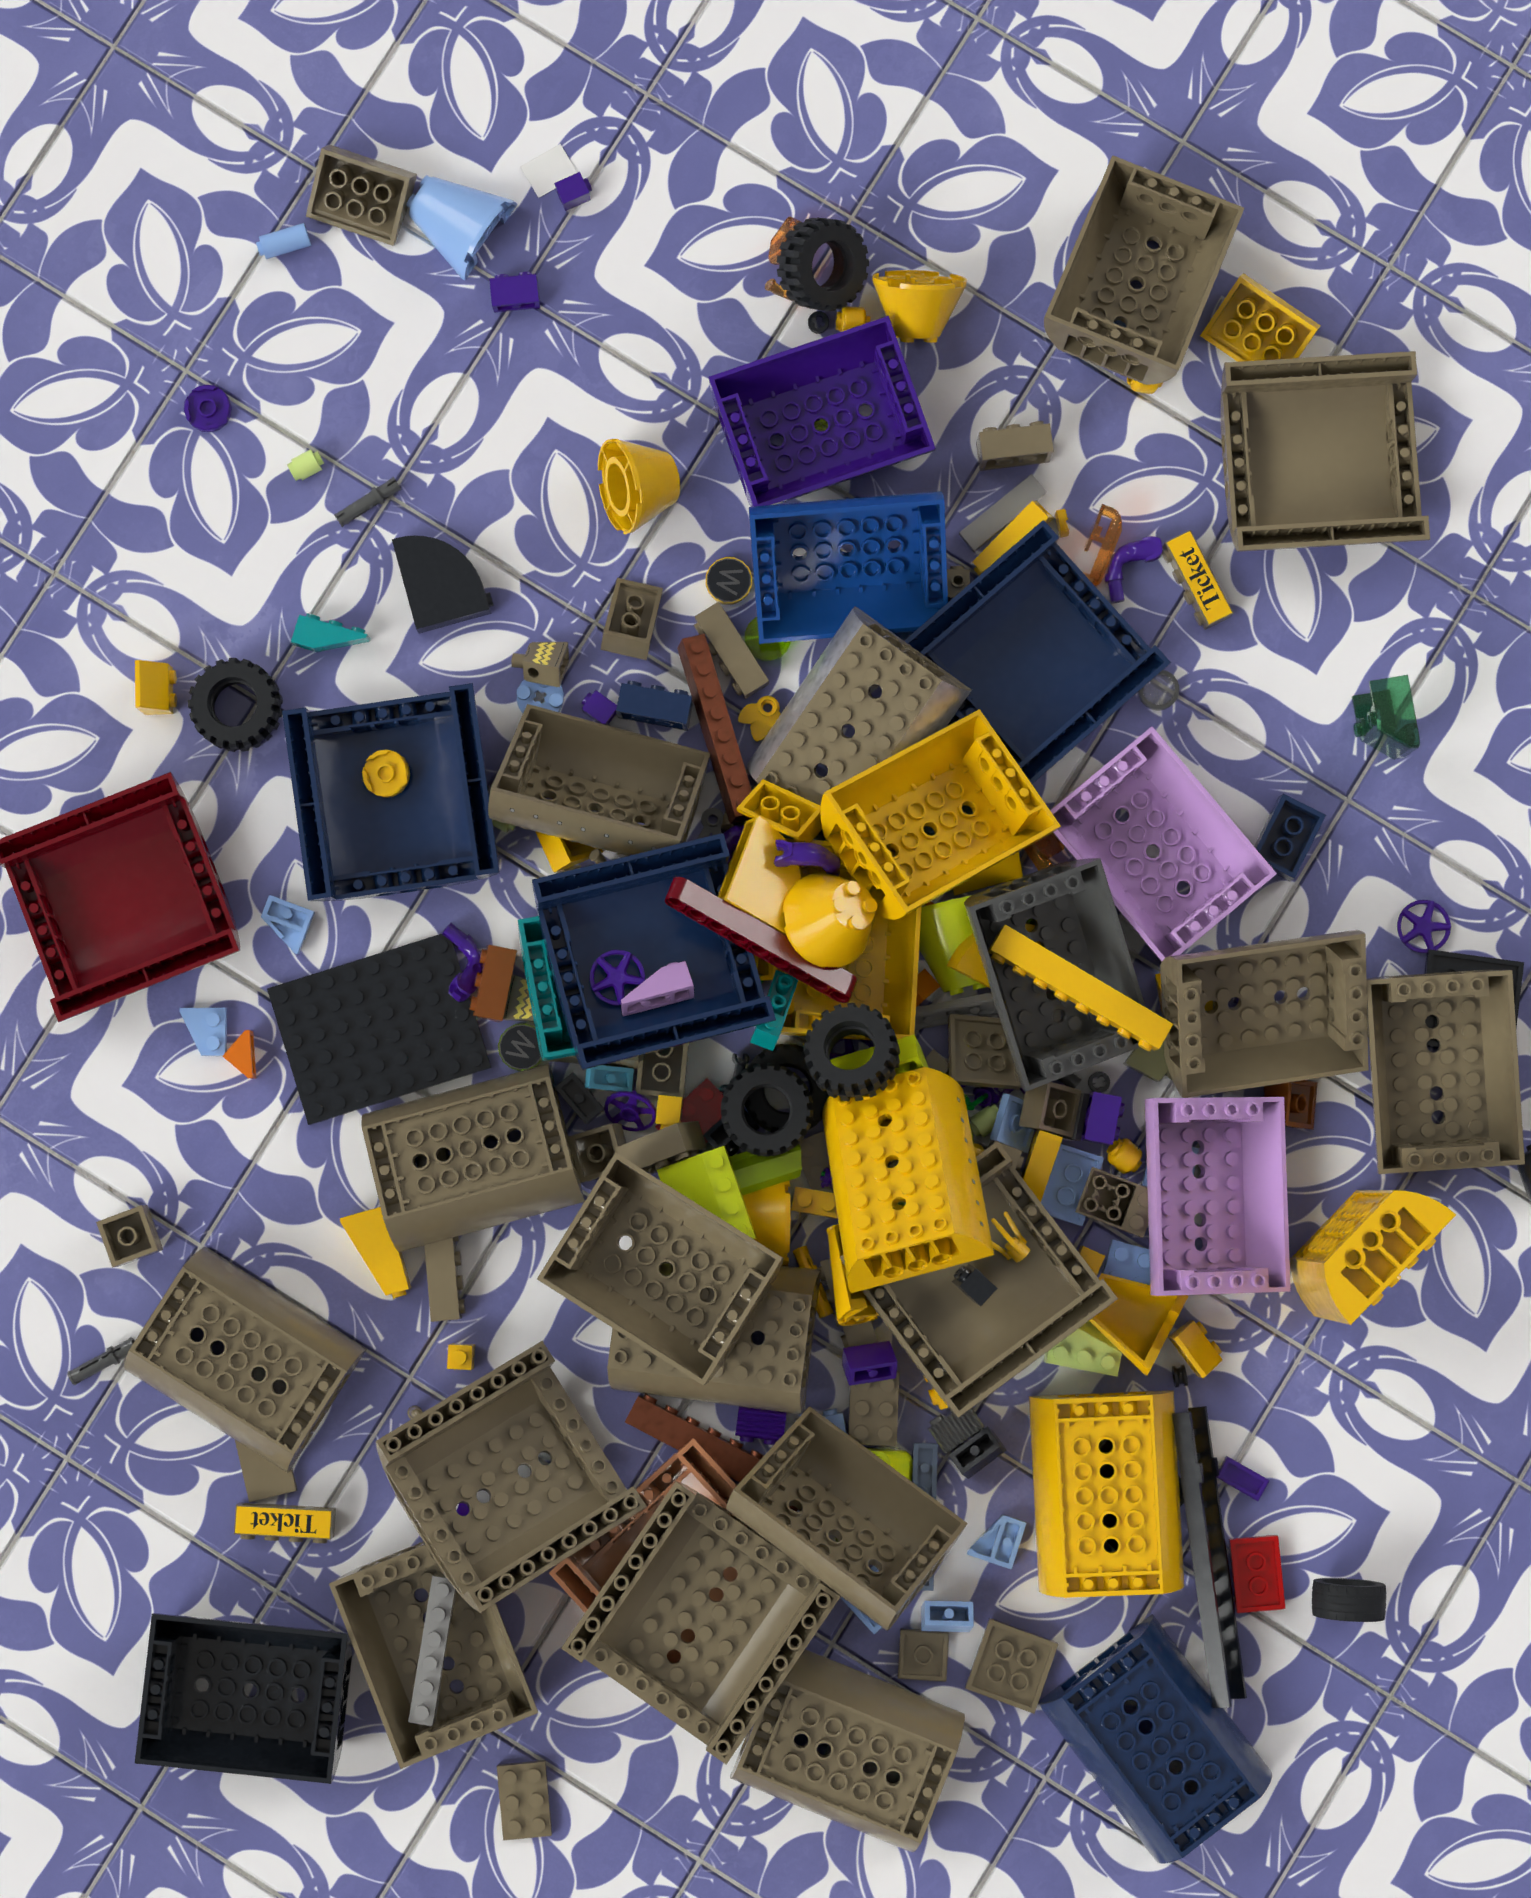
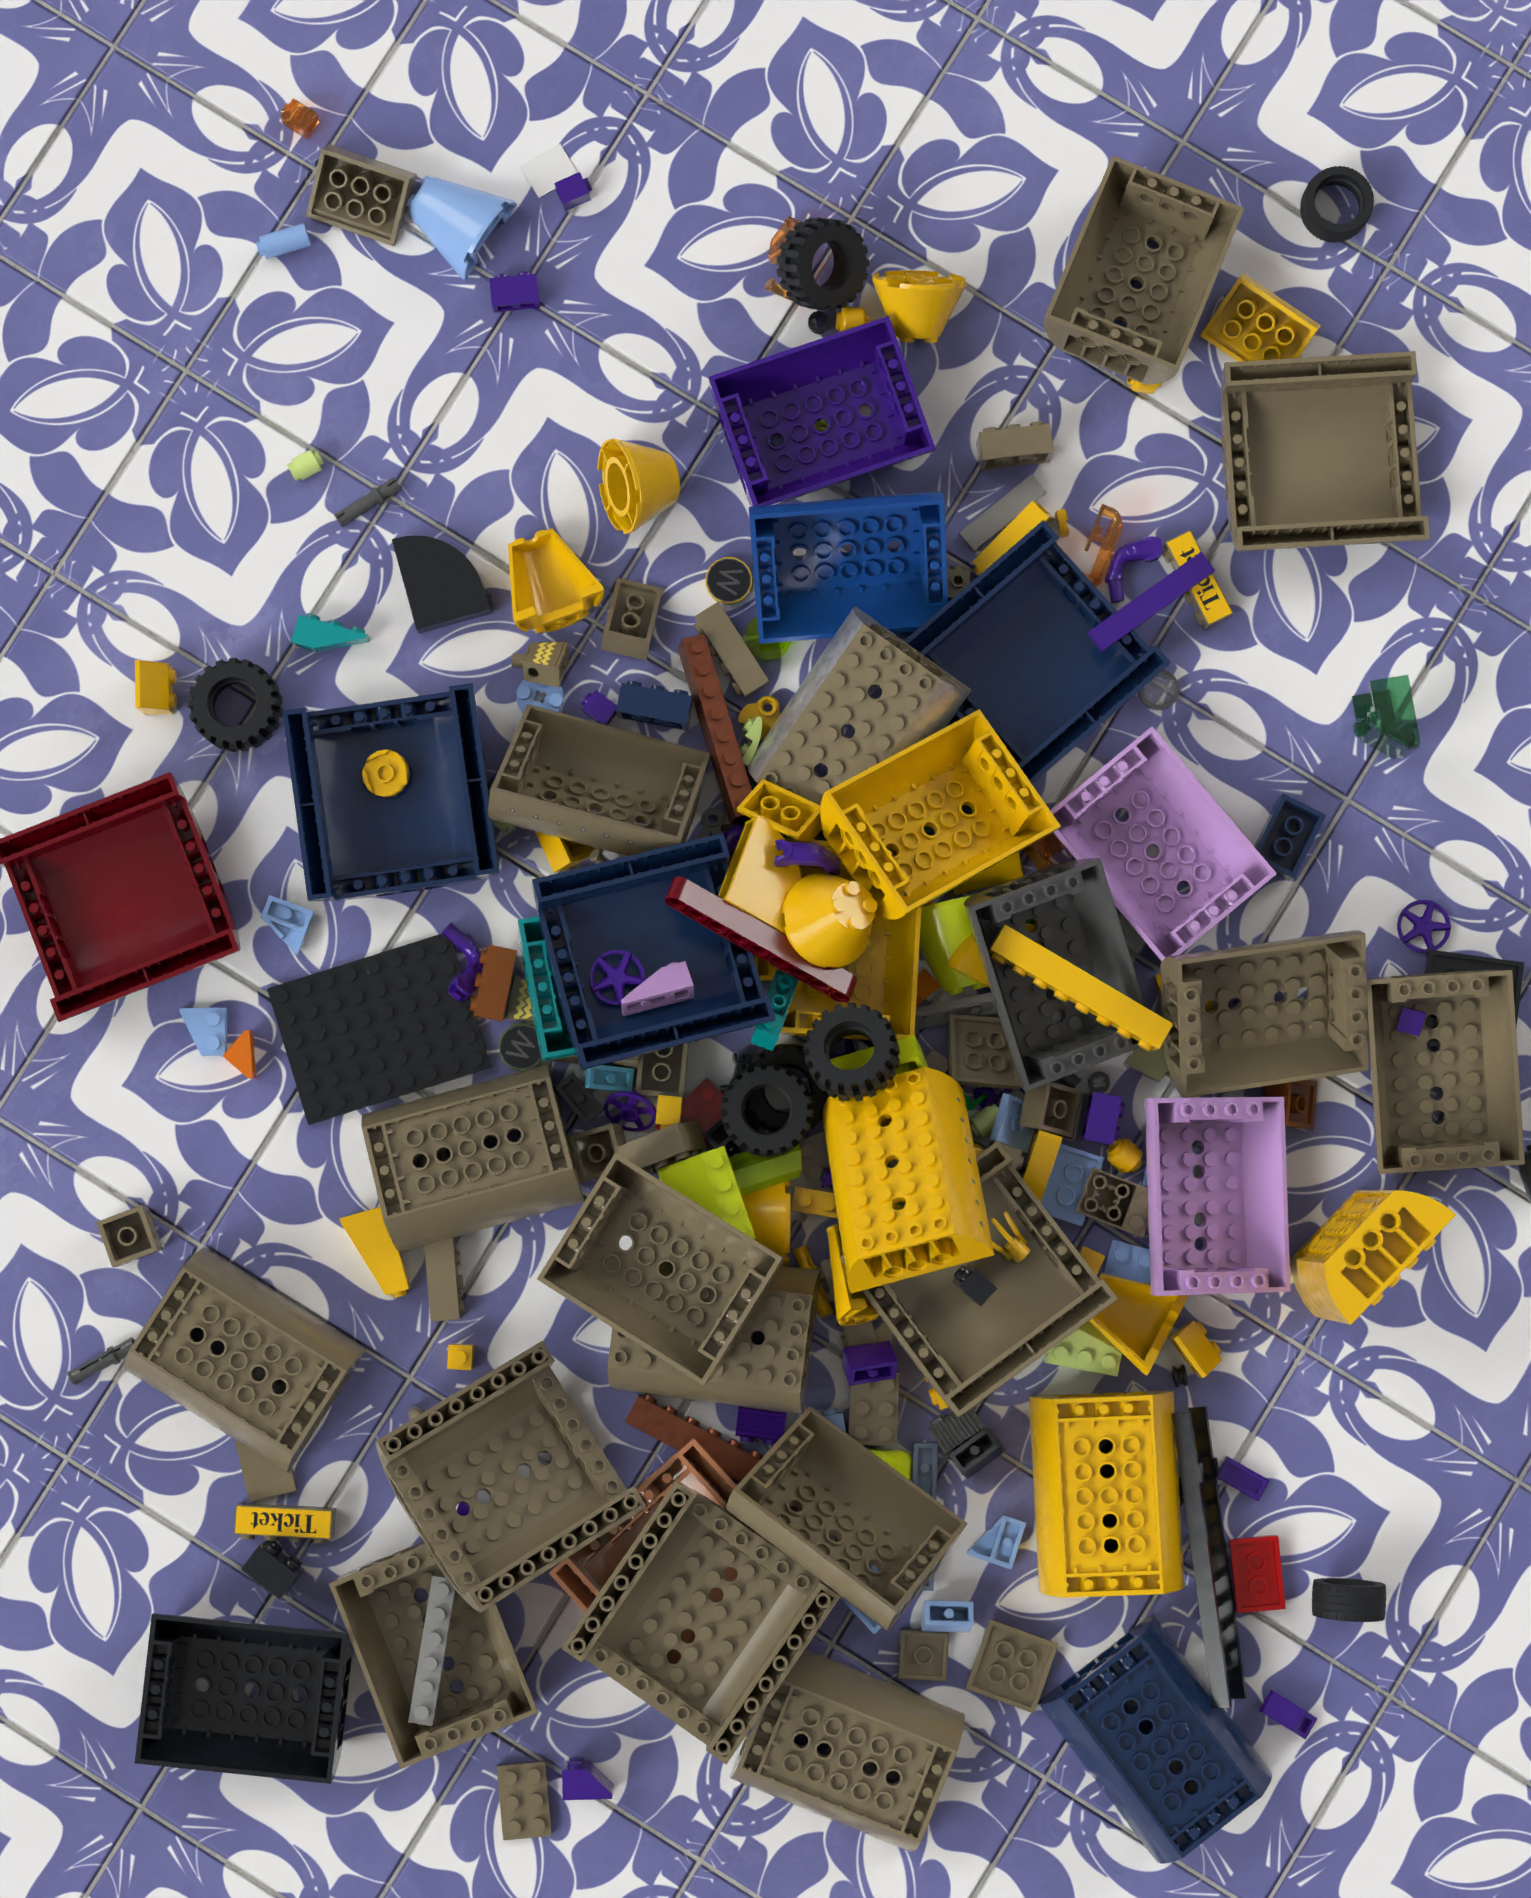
(207, 408): dark purple tile -> none
(273, 1568): none -> black brick
(299, 118): none -> clear orange brick
(549, 584): none -> yellow cone
(584, 1781): none -> dark purple slope
(752, 733): none -> yellowish green slope
(1151, 602): none -> dark purple tile
(1288, 1714): none -> dark purple slope
(1344, 177): none -> black tyre
(1410, 1021): none -> dark purple tile

